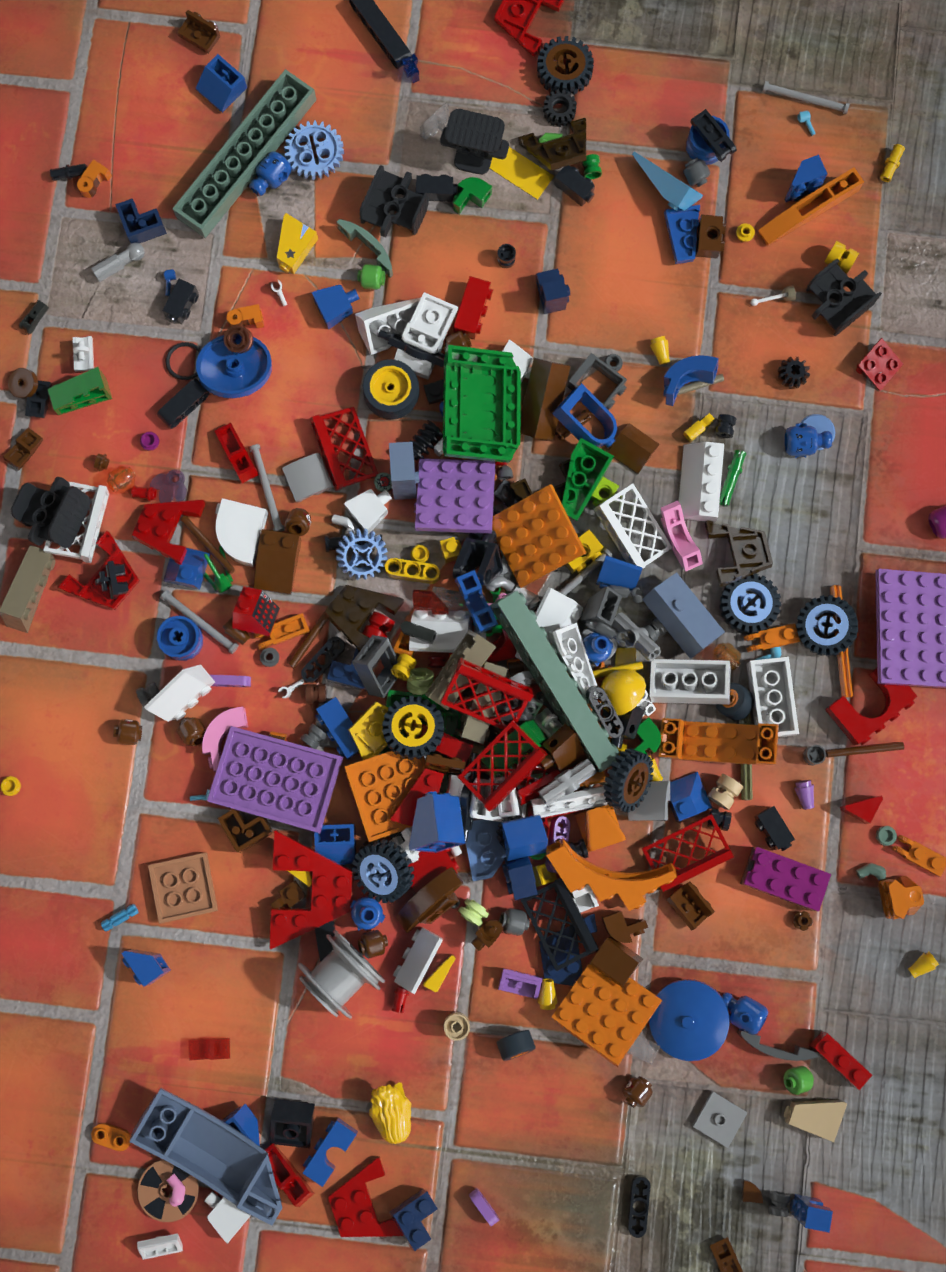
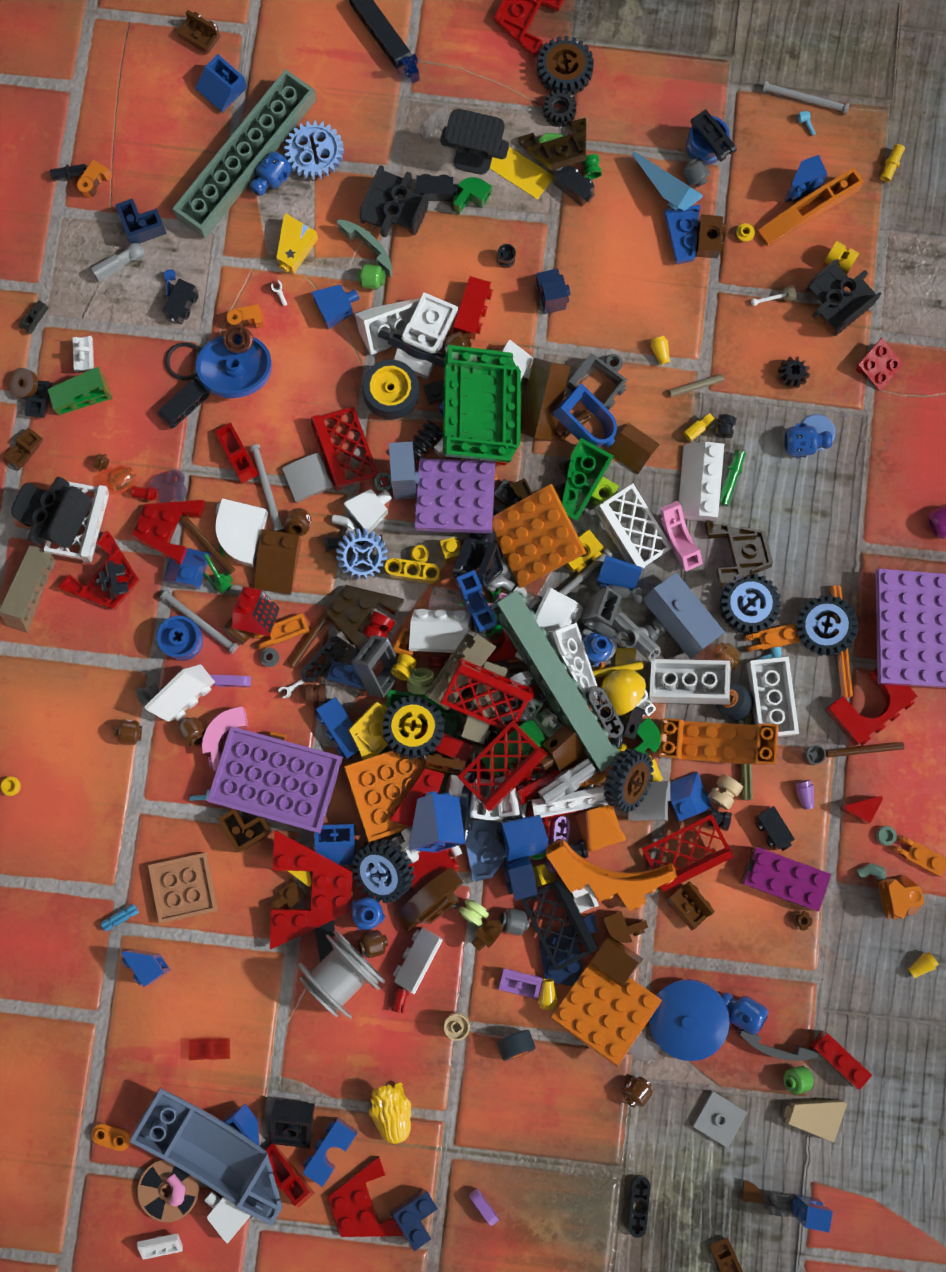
(149, 441): magenta plate -> none
(315, 735): dark grey wheel -> none
(417, 631): pearl dark grey bar -> none
(429, 601): clear red slope -> none
(437, 978): yellow slope -> none
(505, 472): dark grey hinge -> none
(687, 370): blue arch -> none

